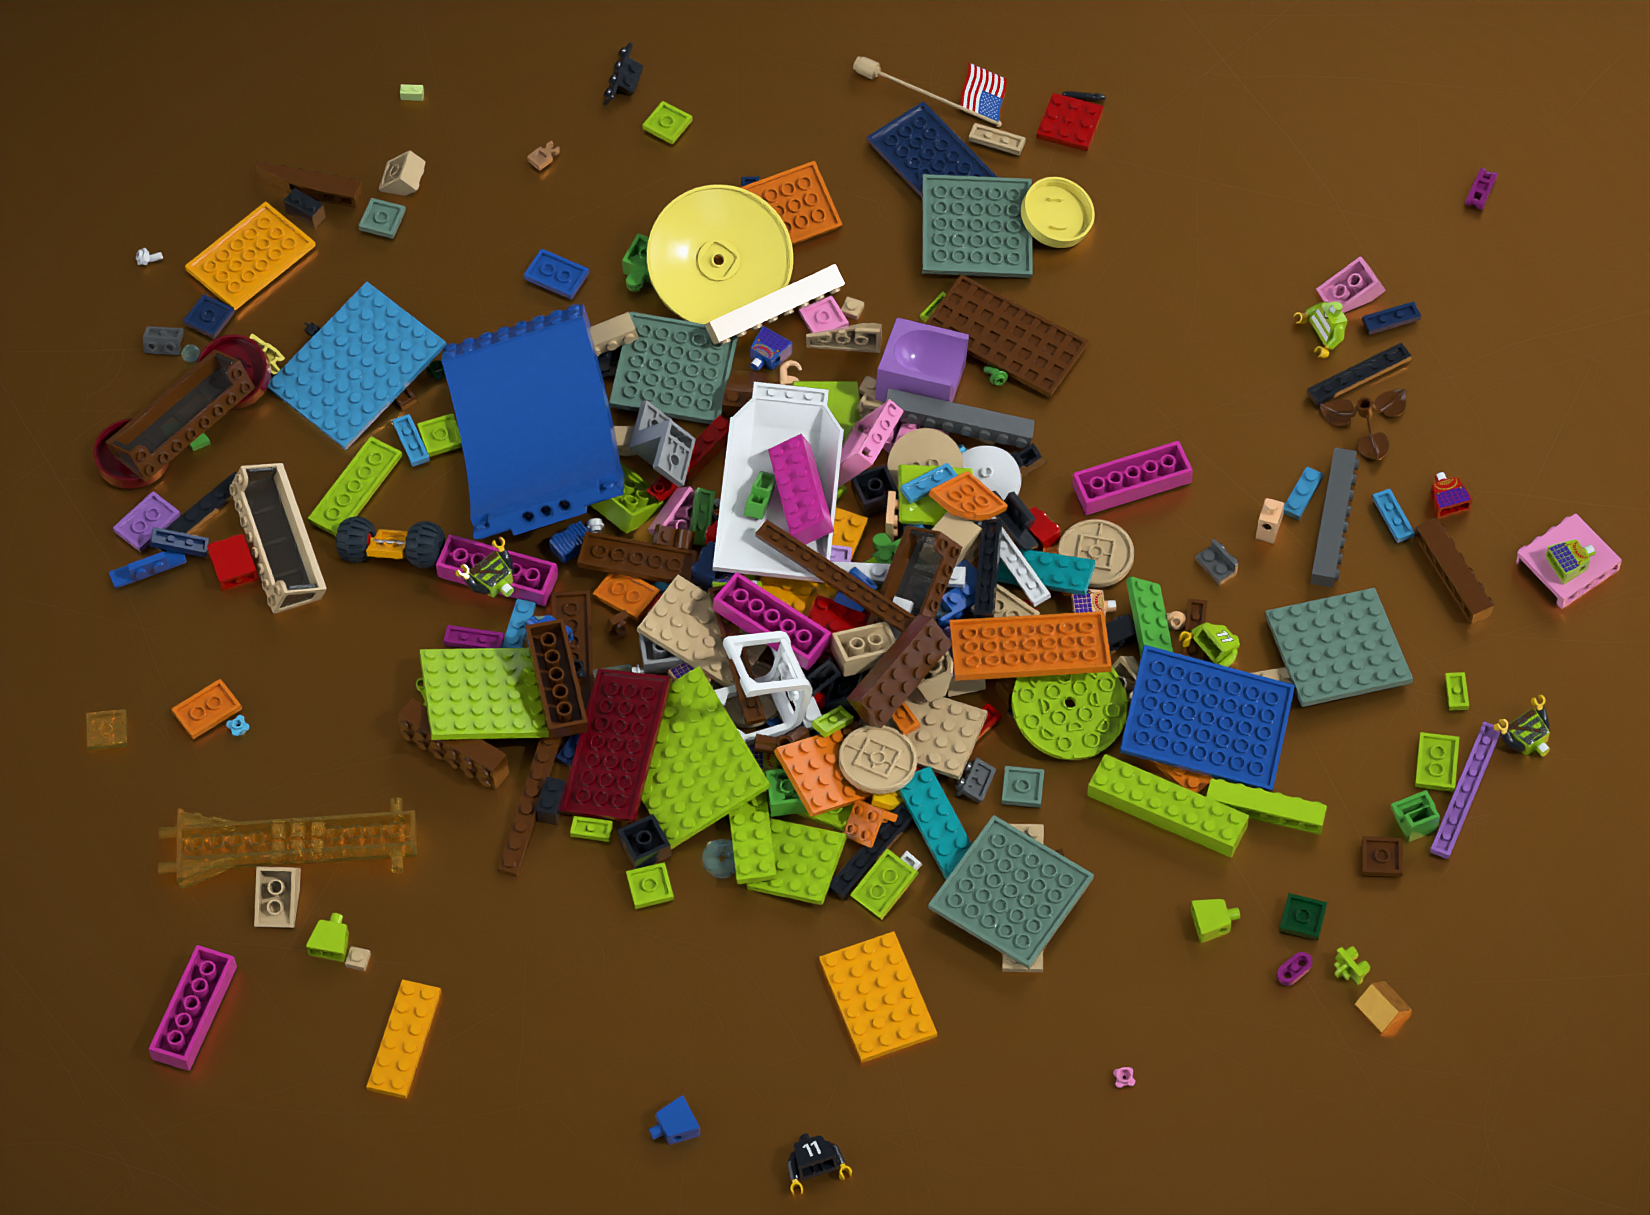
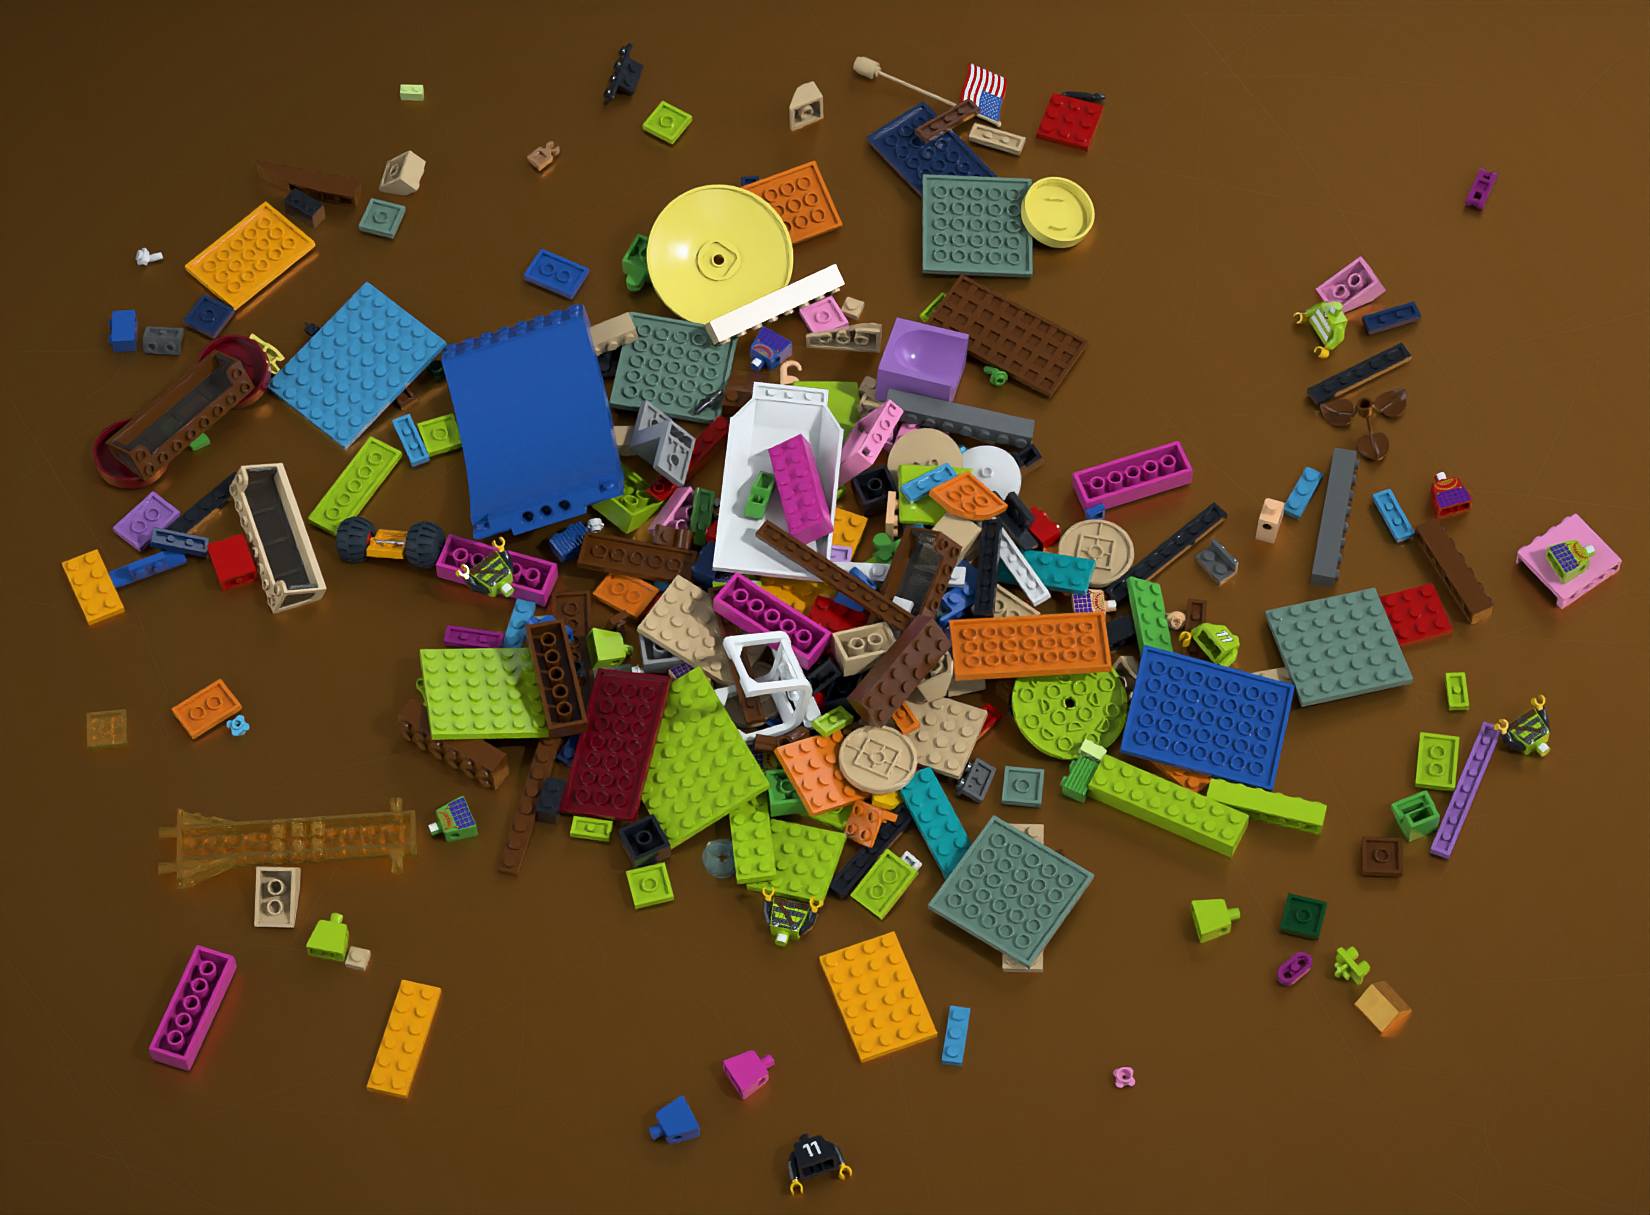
(93, 587): none -> light orange plate
(123, 330): none -> blue brick
(190, 353): clear light blue plate -> none
(454, 821): none -> torso
(606, 648): none -> lime torso
(709, 402): none -> black piece
(748, 1071): none -> dark pink torso
(788, 918): none -> torso
(805, 106): none -> tan slope
(947, 120): none -> reddish brown tile
(956, 1036): none -> dark azure plate
(1080, 775): none -> bright green brick
(1092, 751): none -> yellowish green piece
(1095, 512): none -> blue tile
(1168, 551): none -> black plate
(1416, 615): none -> red plate

